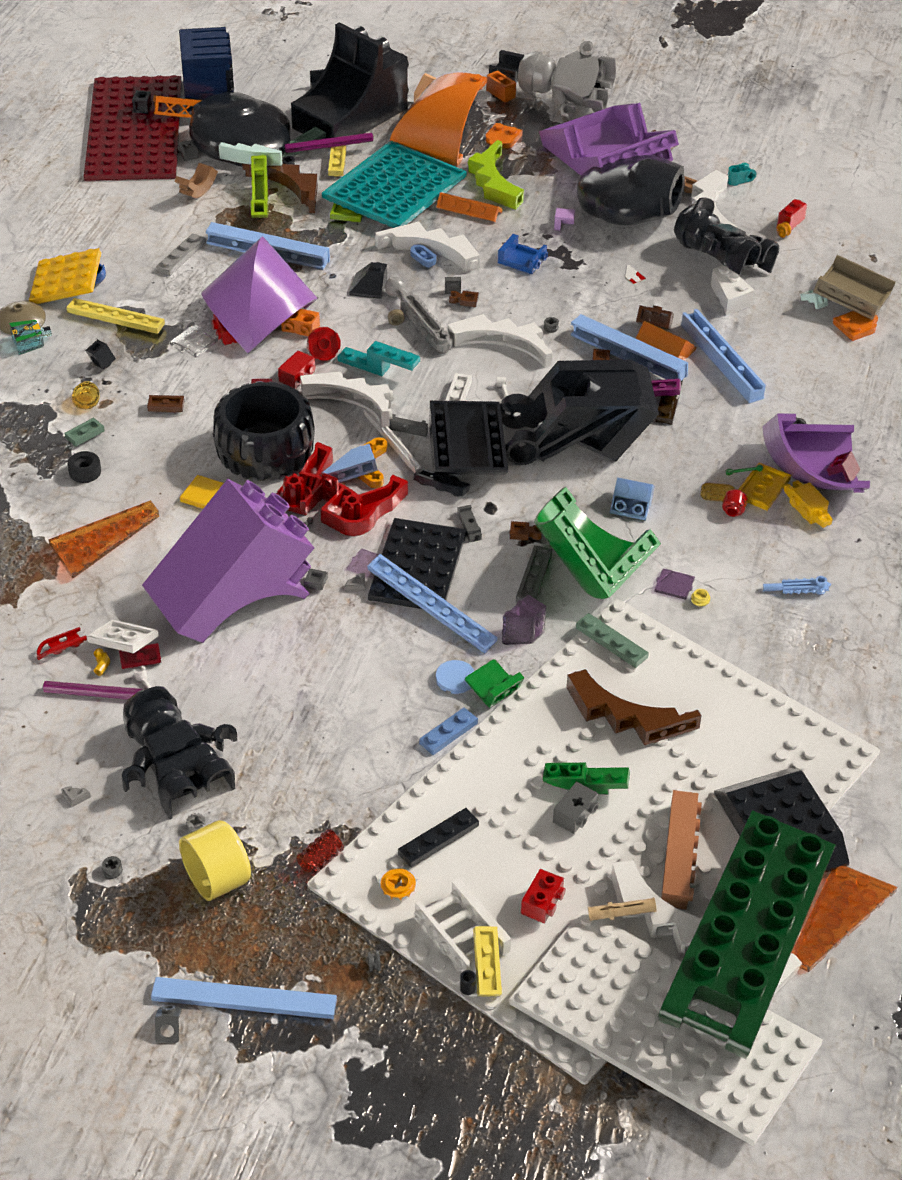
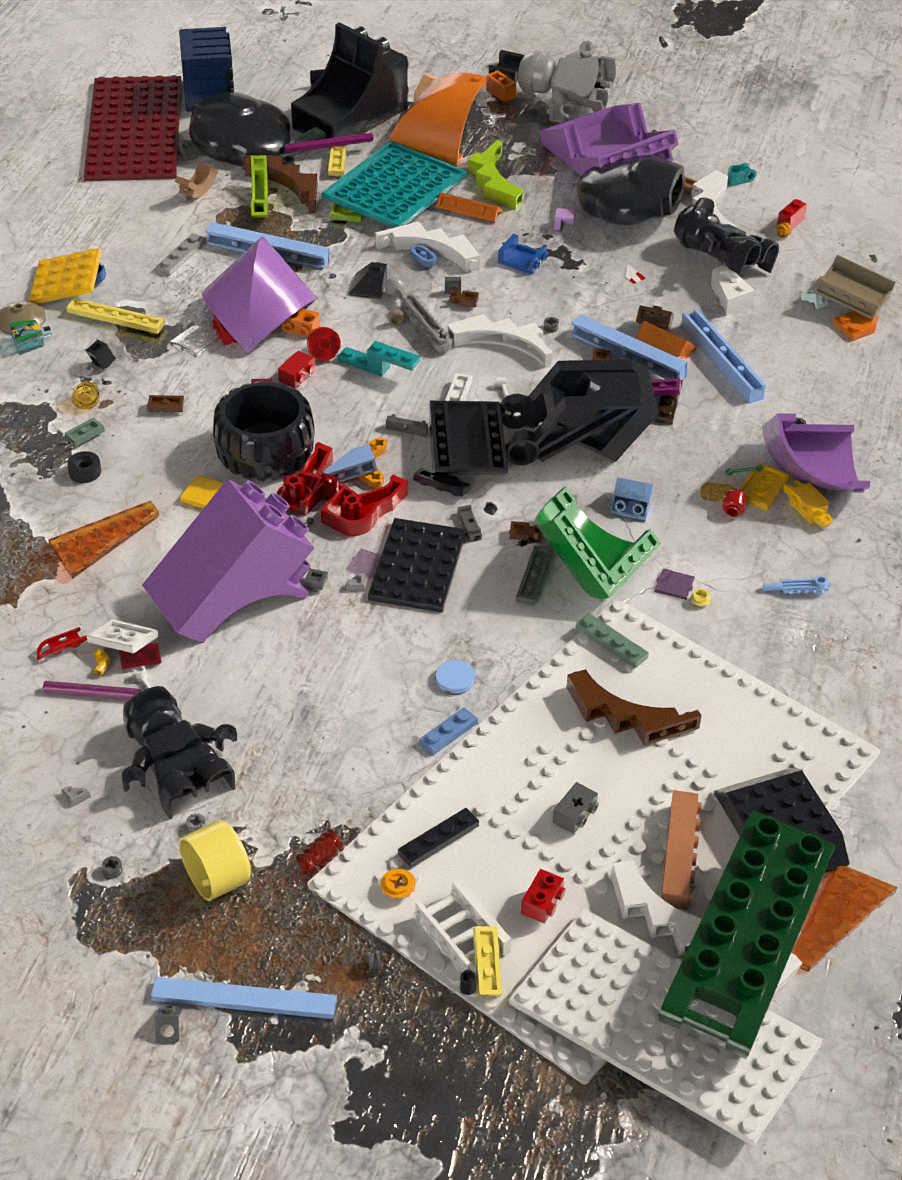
(142, 102): black brick -> none
(172, 100): orange fence -> none
(242, 153): light aqua slope -> none
(333, 386): white arch -> none
(394, 442): white axle -> none
(432, 603): light blue tile -> none
(493, 683): green bracket -> none
(503, 133): orange plate -> none
(524, 622): clear purple slope -> none
(597, 779): green slope -> none
(622, 909): tan pin -> none
(846, 464): panel -> none

